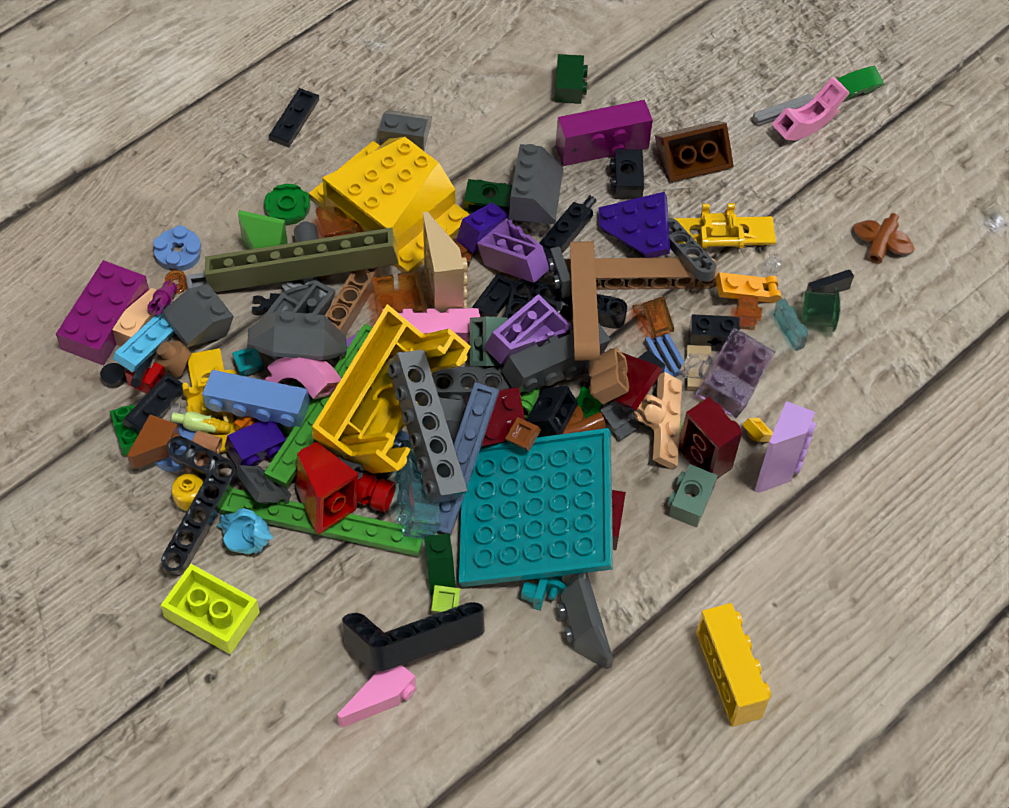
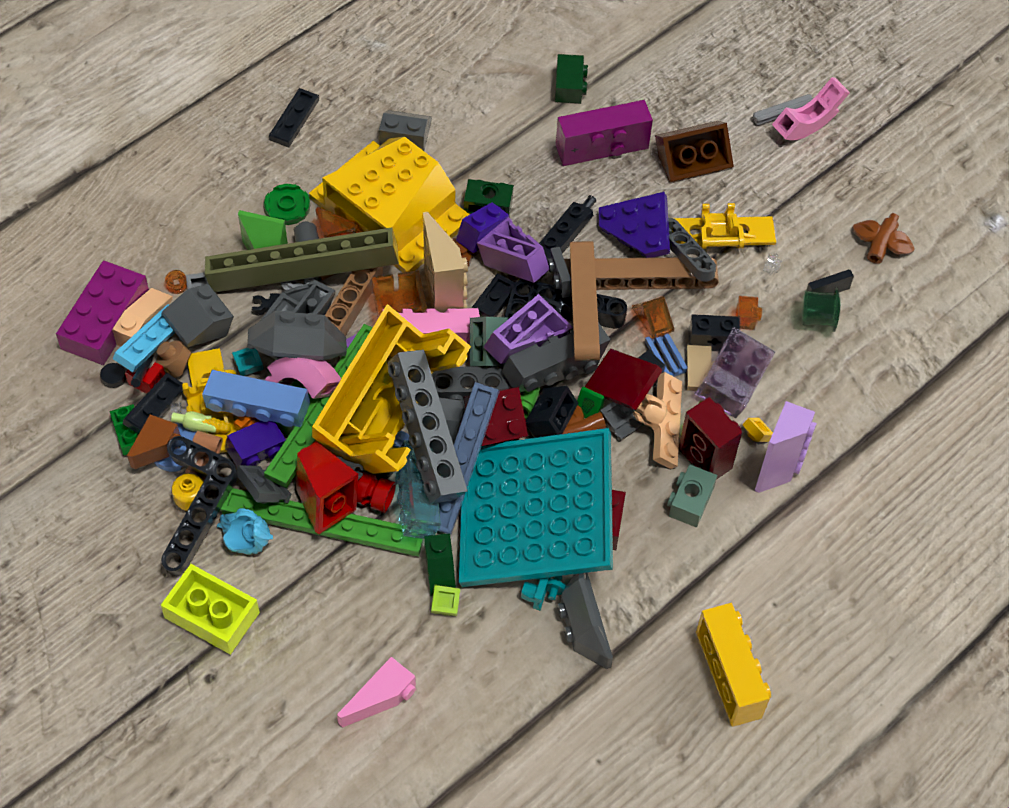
(162, 298): magenta pin -> none
(174, 238): medium blue plate -> none
(414, 640): black beam -> none
(523, 434): dark orange plate -> none
(535, 186): dark grey slope -> none
(609, 376): medium nougat brick -> none
(628, 174): black brick -> none
(696, 365): clear plate -> none
(742, 285): light orange plate -> none
(787, 319): clear light blue plate -> none
(861, 80): green slope -> none

